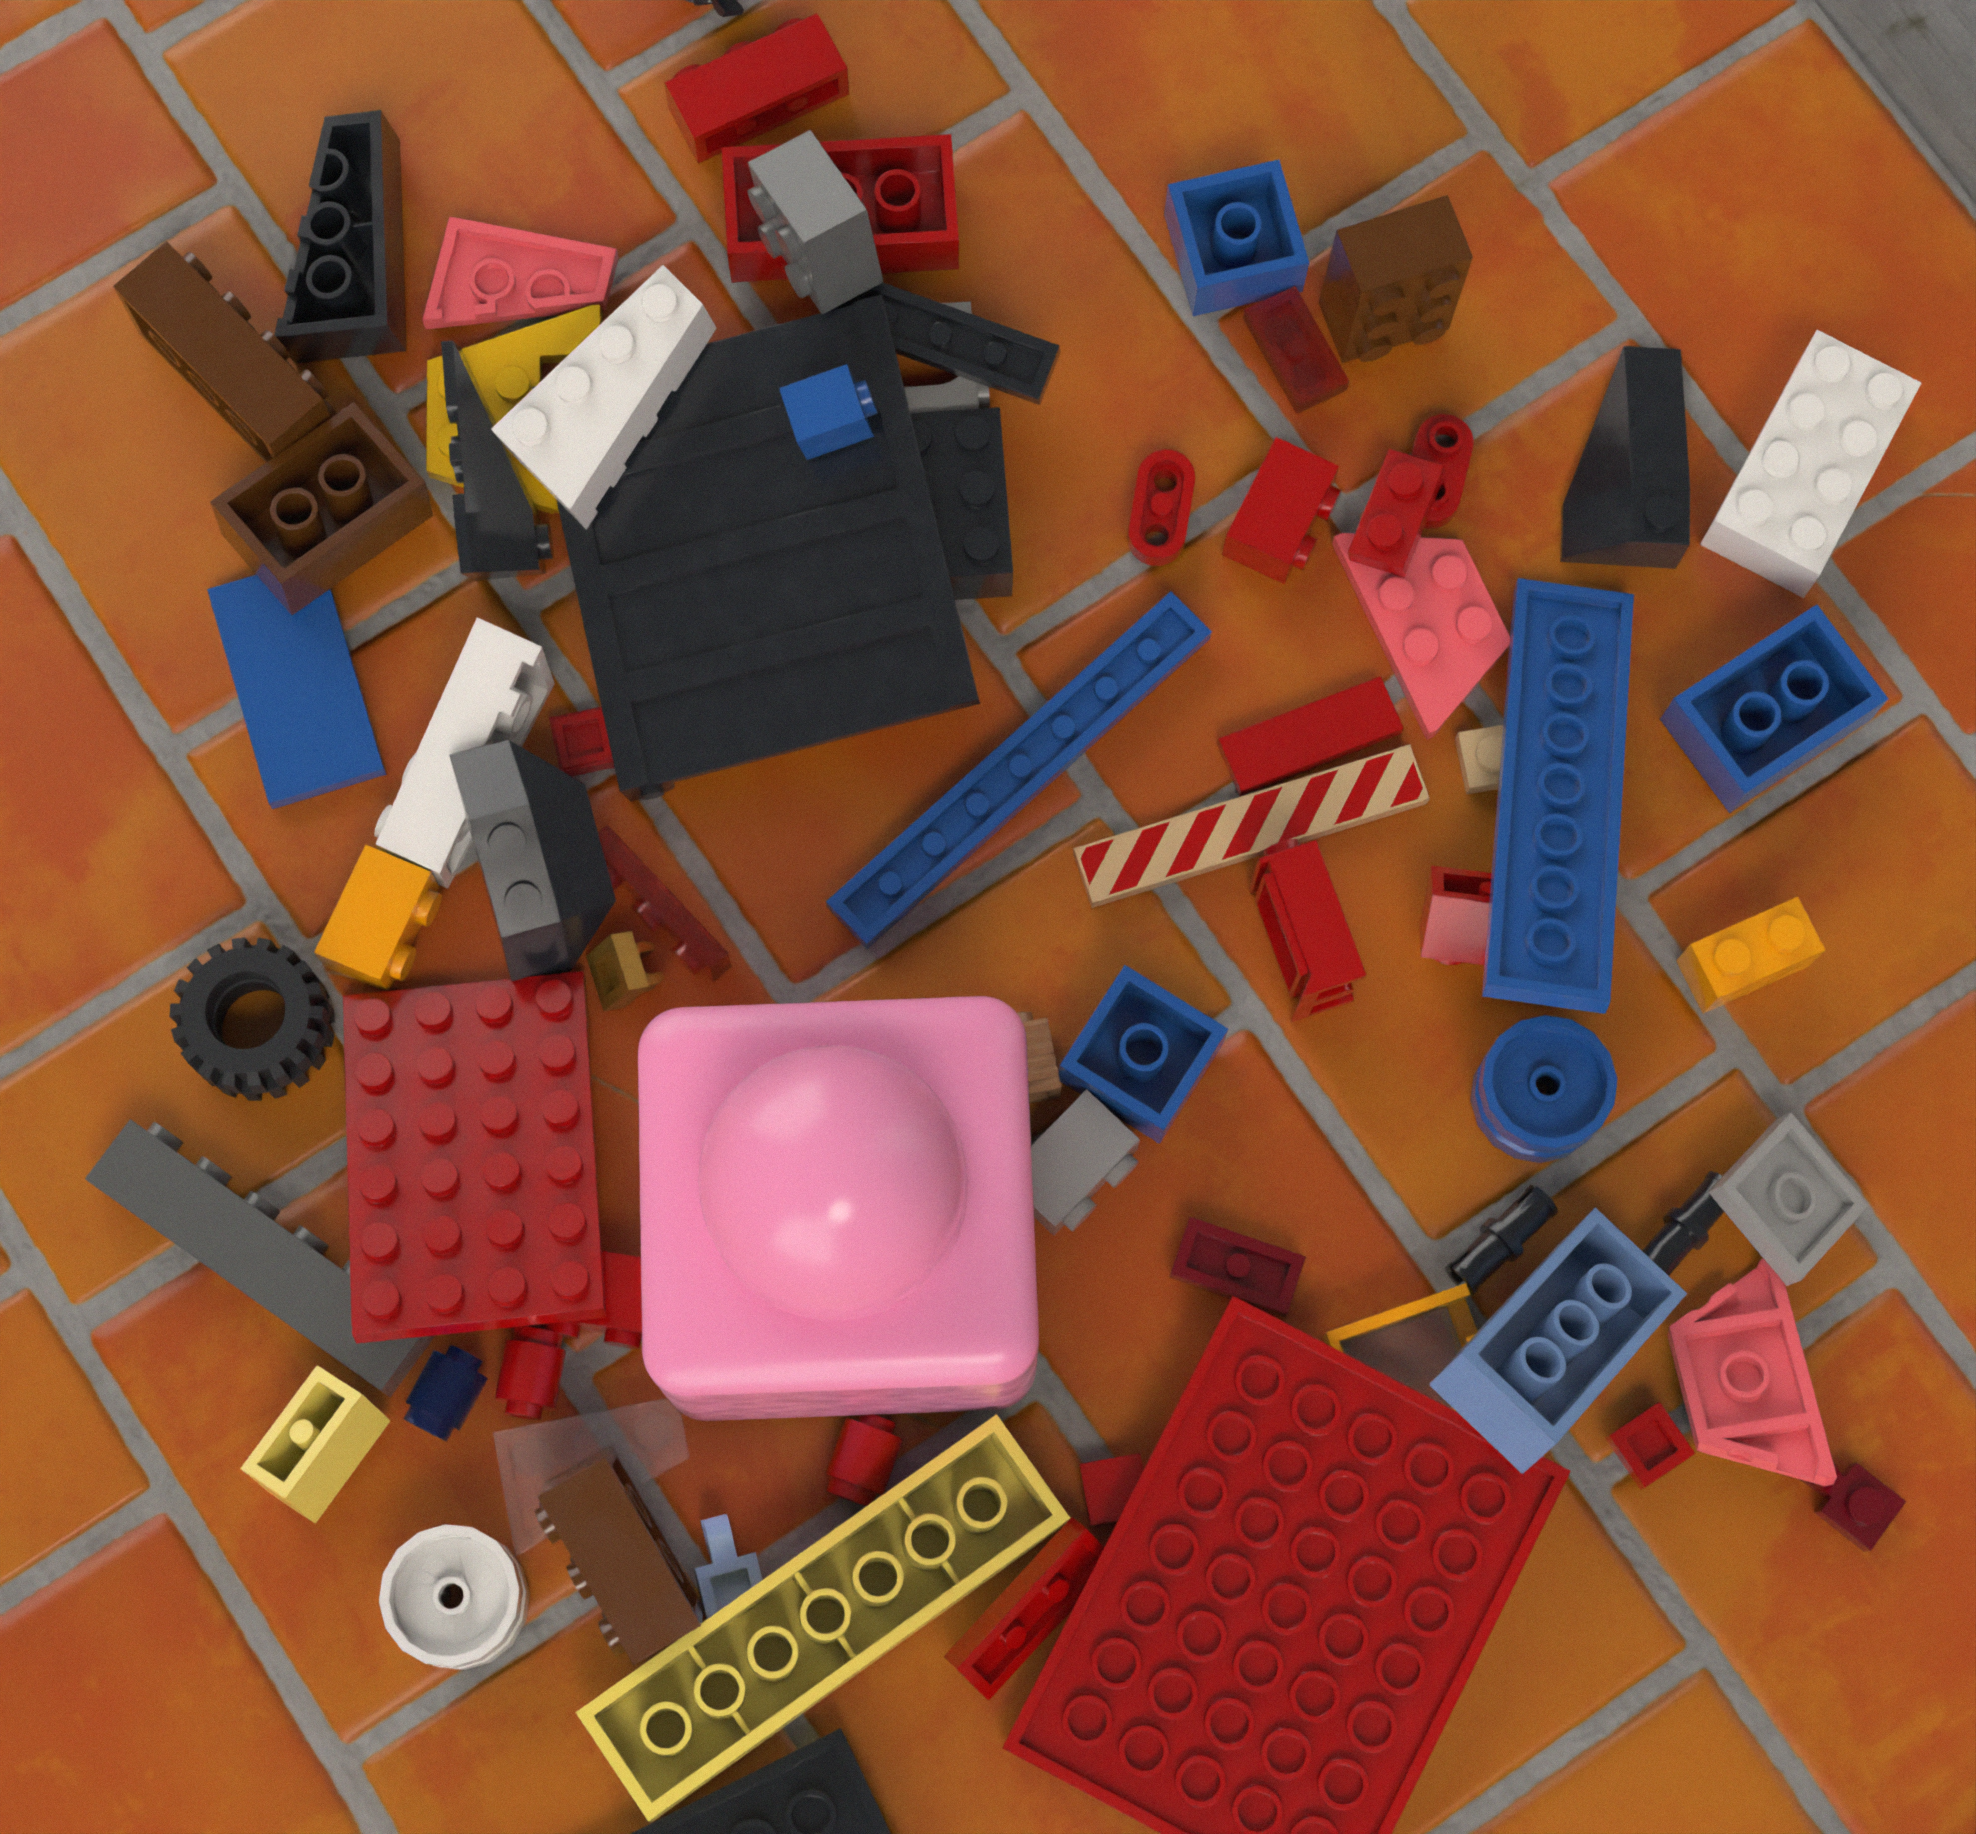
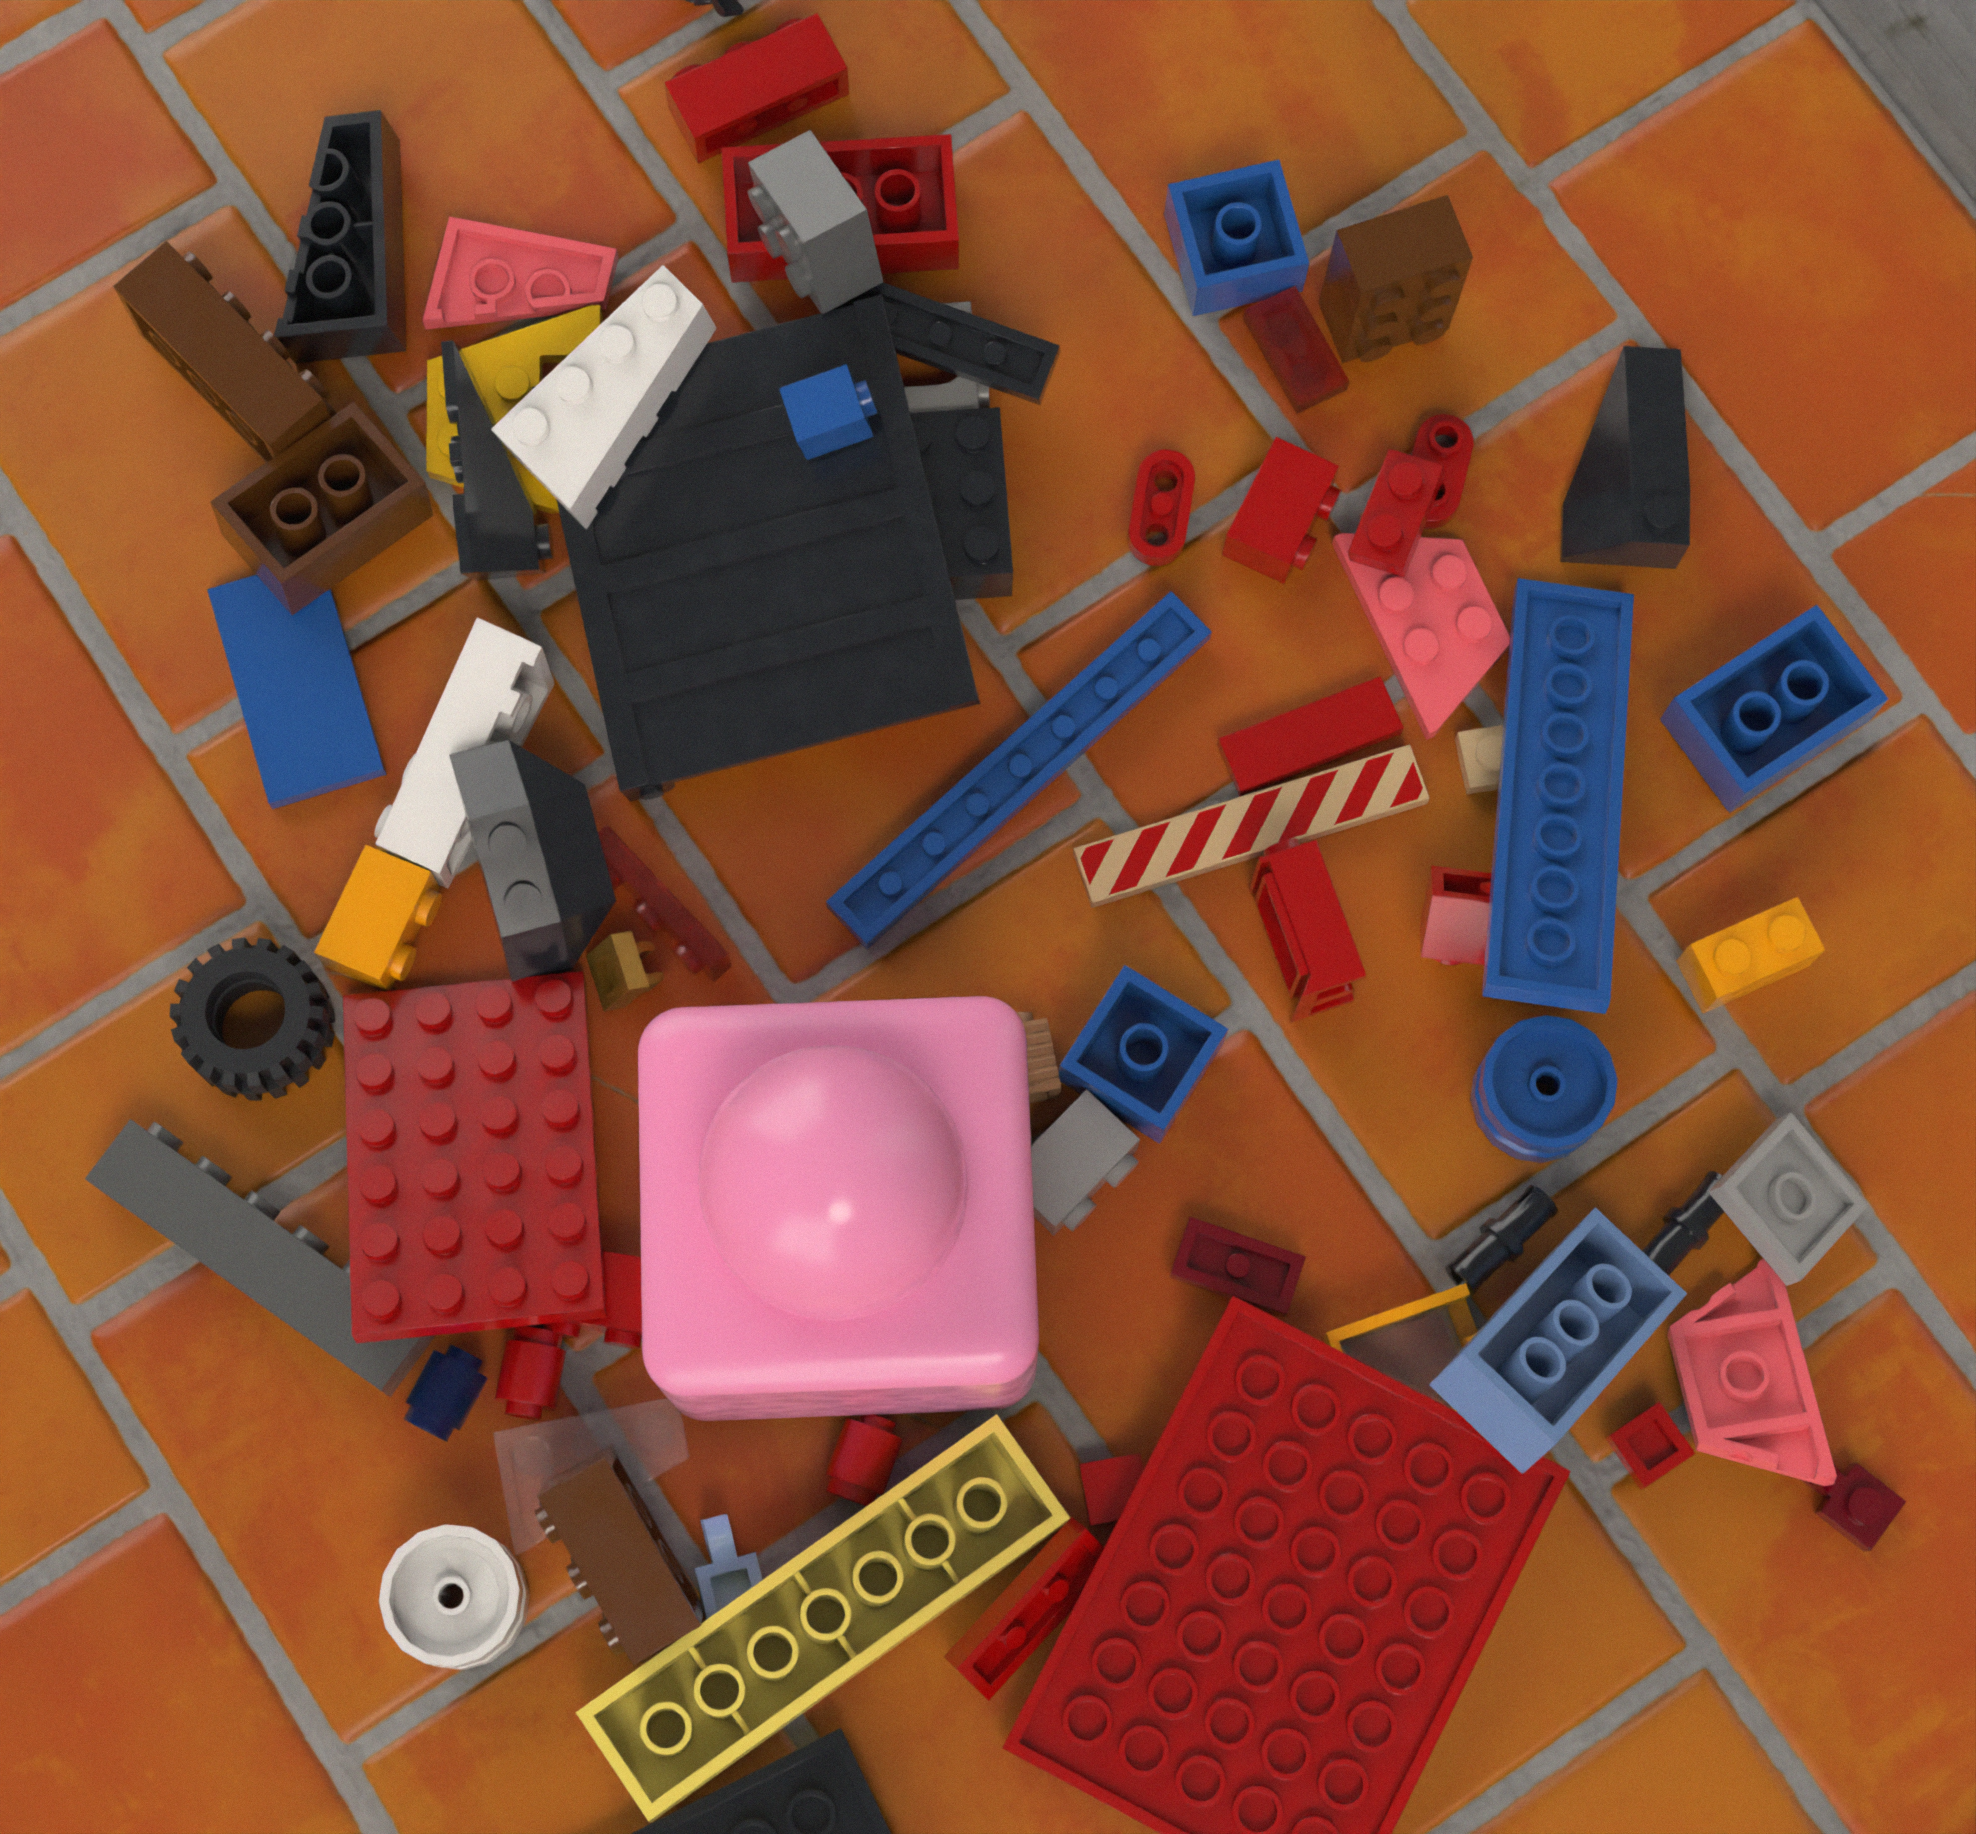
(315, 1444): light yellow brick -> none
(581, 742): red tile -> none
(1810, 464): white brick -> none

